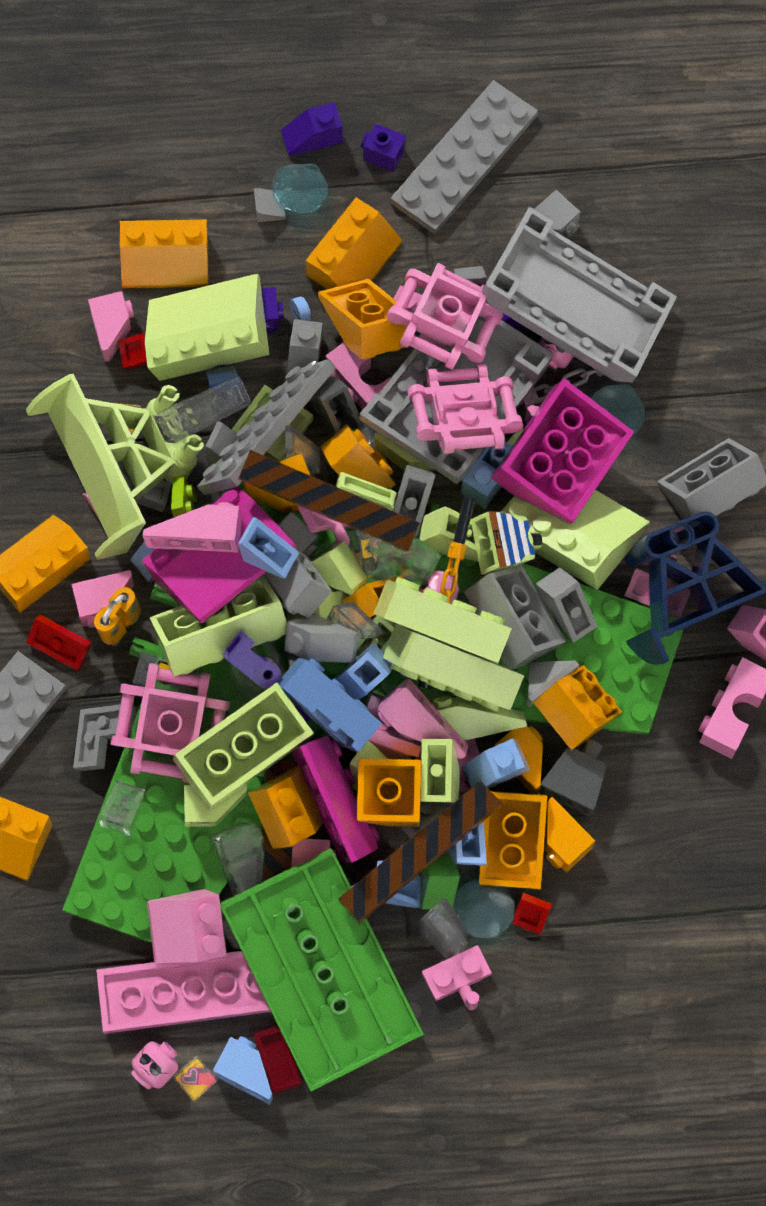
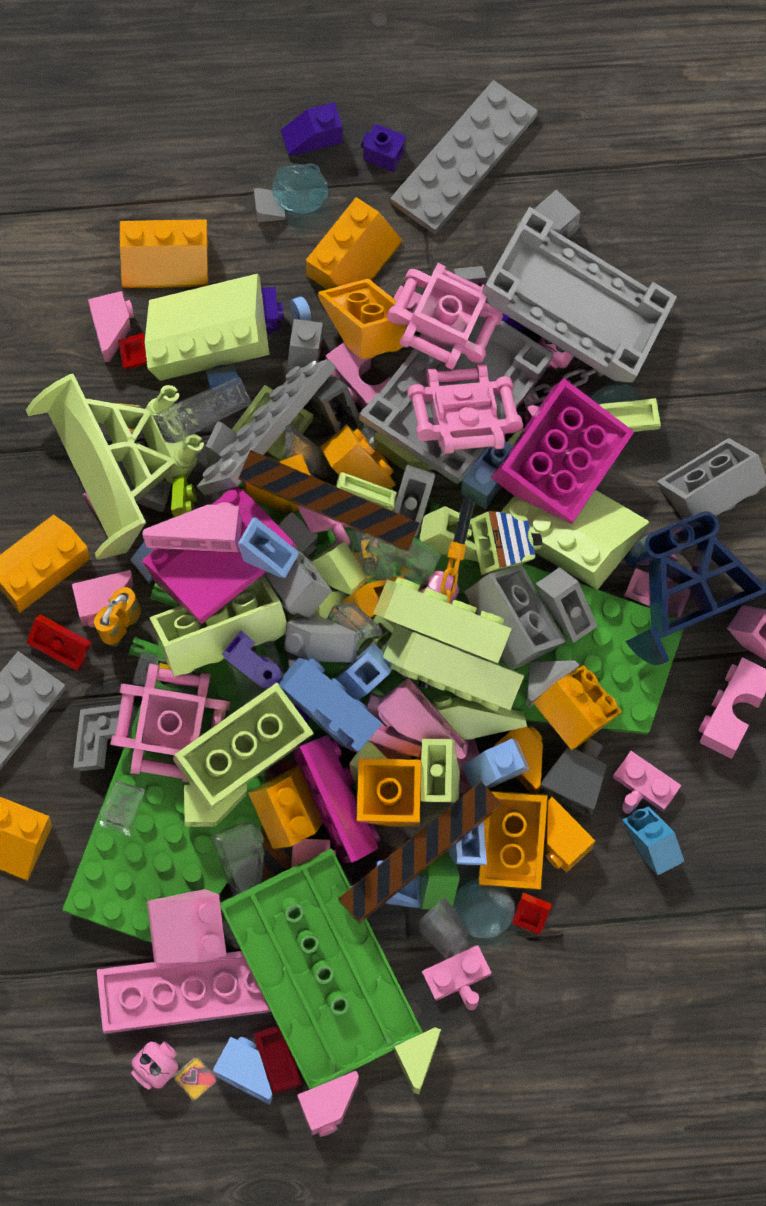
(328, 1103): none -> bright pink slope
(416, 1056): none -> yellowish green slope
(636, 414): none -> yellowish green tile
(645, 783): none -> bright pink plate
(654, 840): none -> dark azure slope

